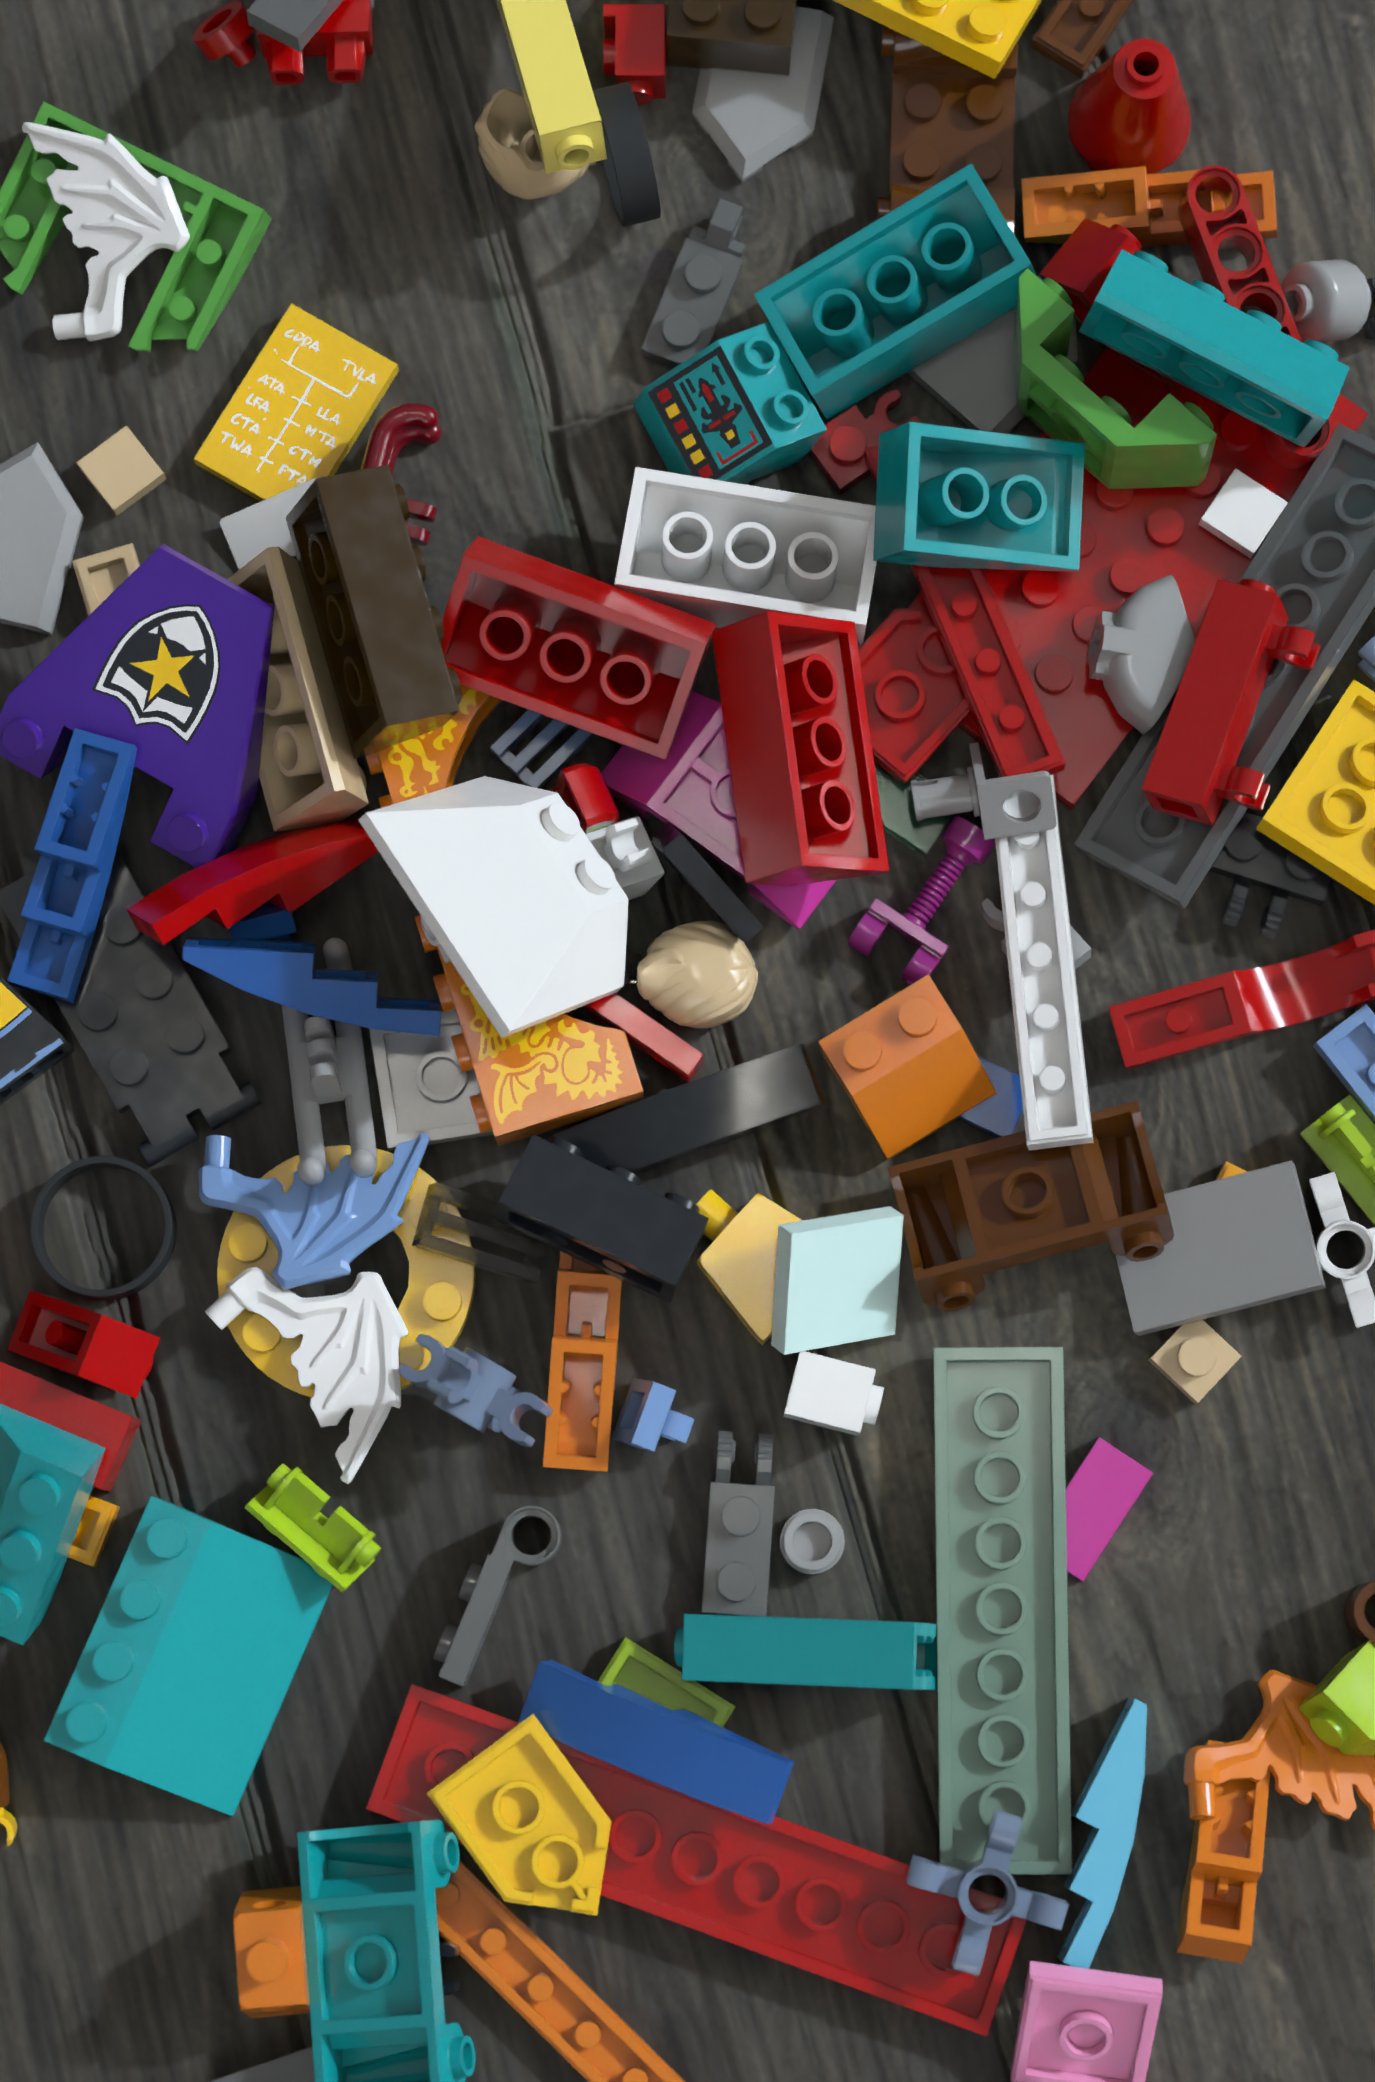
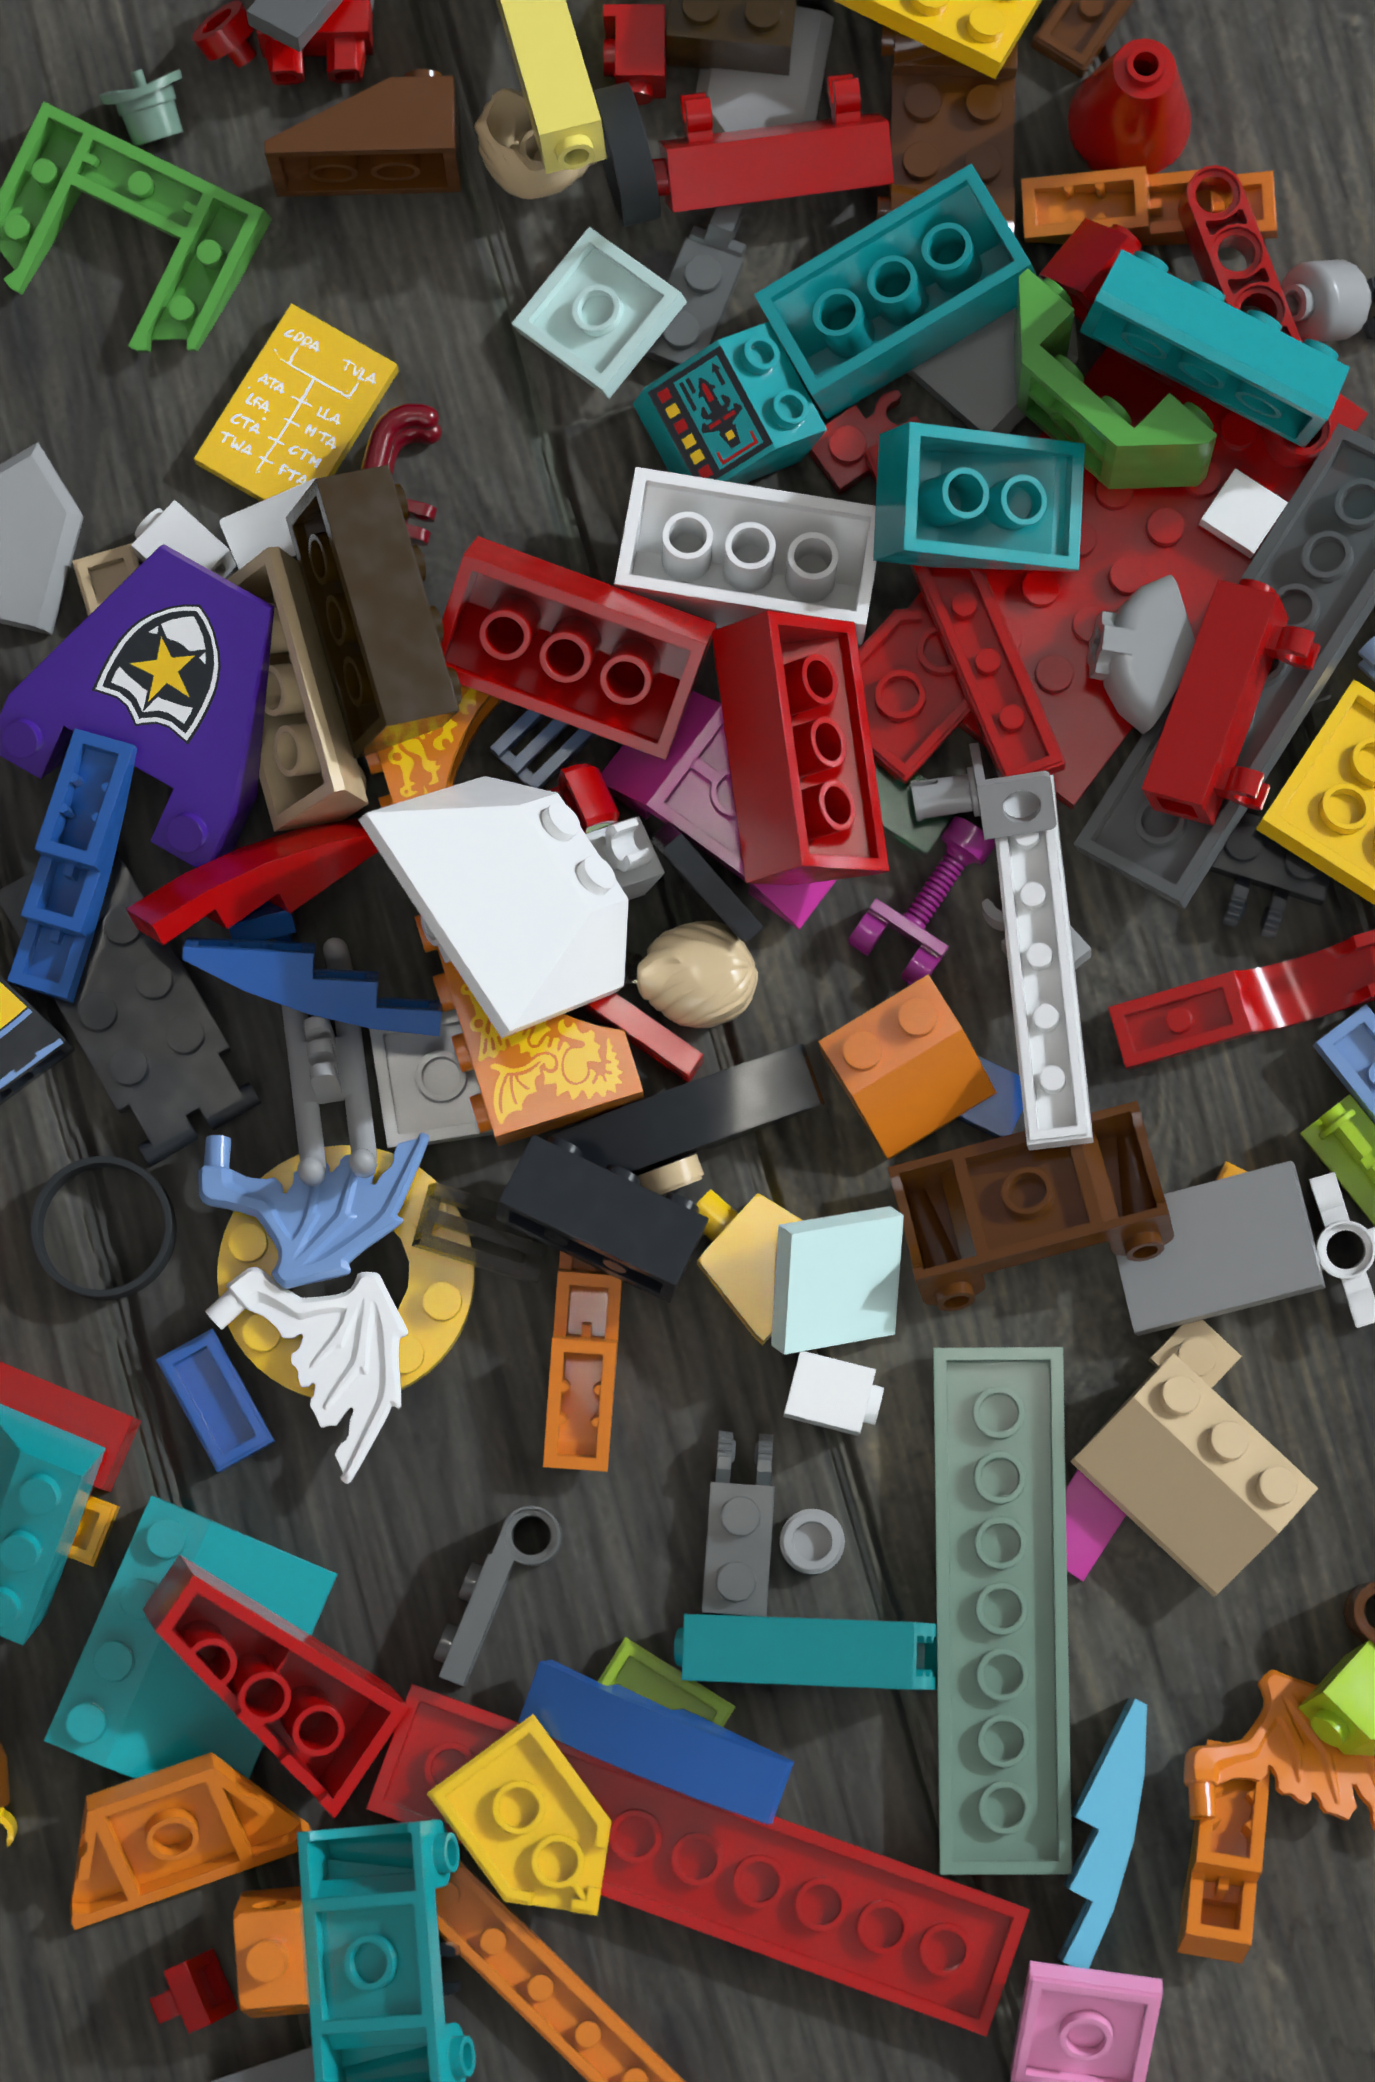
(84, 1343): red slope -> none
(115, 211): white animal -> none
(121, 470): tan tile -> none
(149, 108): none -> sand green piece
(174, 1836): none -> orange wing
(185, 535): none -> white brick
(195, 1992): none -> red tile
(215, 1400): none -> blue tile
(287, 1687): none -> red wedge
(334, 1546): lime hinge -> none
(380, 141): none -> reddish brown slope
(475, 1390): sand blue pin -> none
(599, 312): none -> light aqua tile
(648, 1416): medium blue tile -> none
(672, 1175): none -> tan tile
(774, 160): none -> red brick
(978, 1923): sand blue pin -> none
(1194, 1475): none -> tan slope

